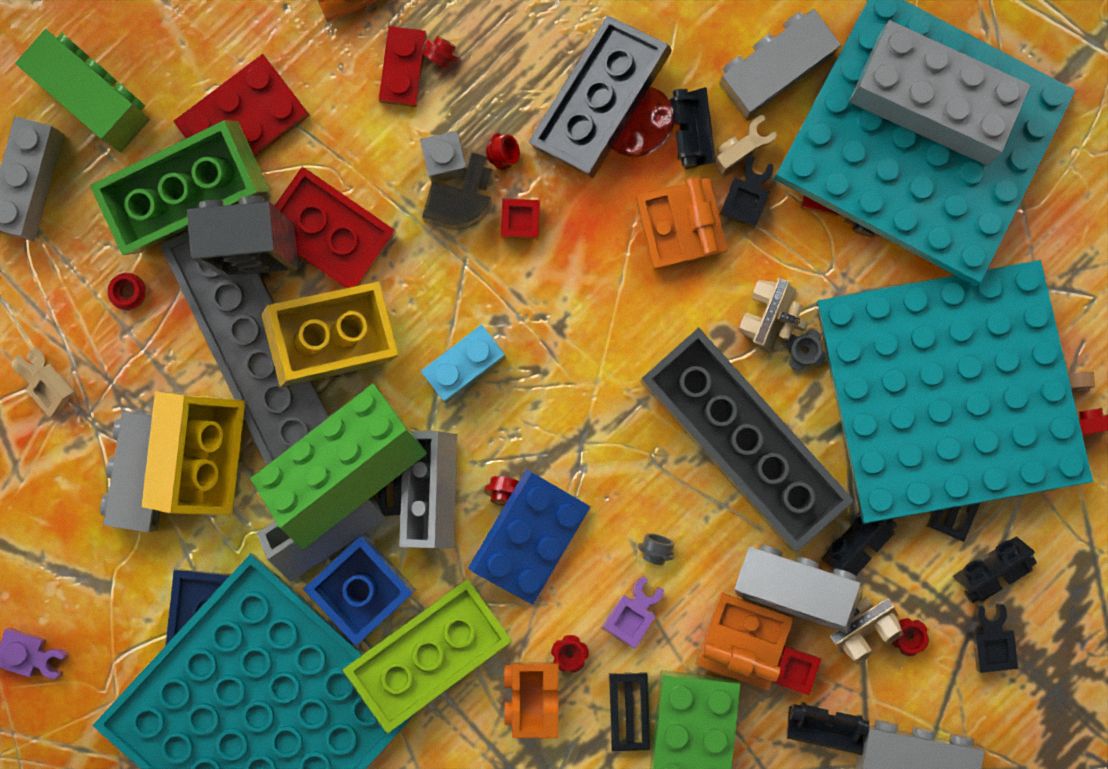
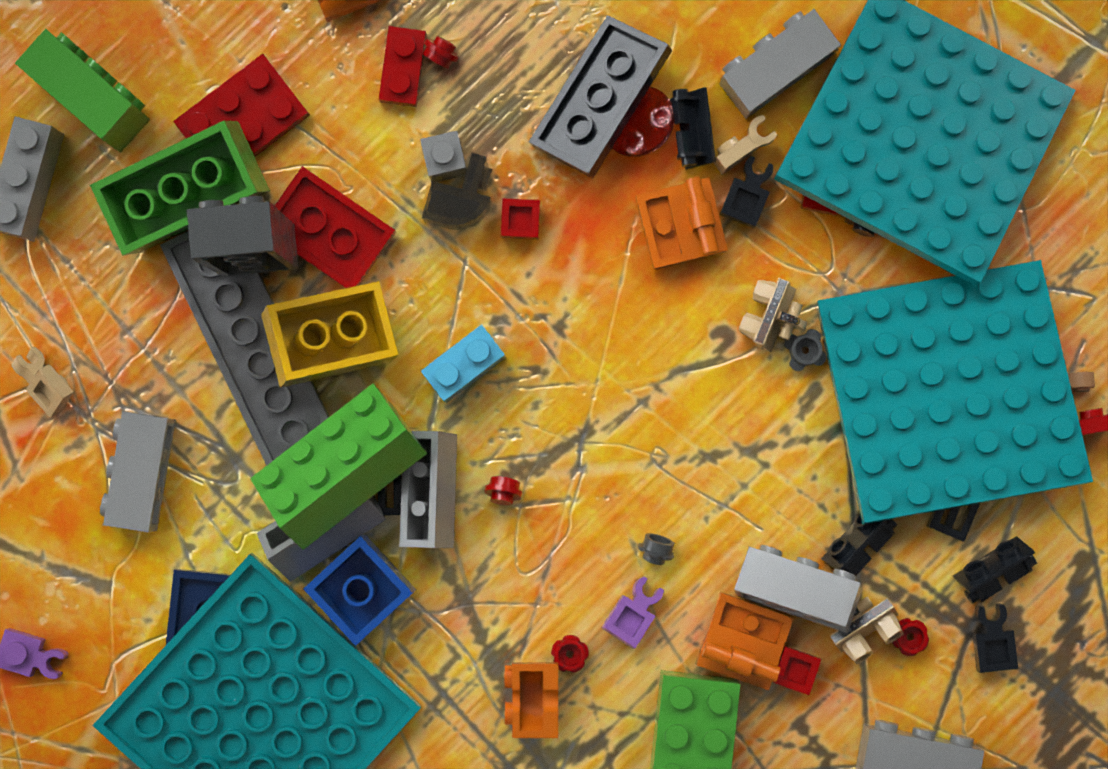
(115, 291): red plate -> none
(193, 454): yellow brick -> none
(426, 656): lime plate -> none
(502, 151): red plate -> none
(529, 537): blue plate -> none
(628, 678): black tile -> none
(746, 440): dark grey brick -> none
(820, 728): black hinge -> none
(939, 93): light grey brick -> none

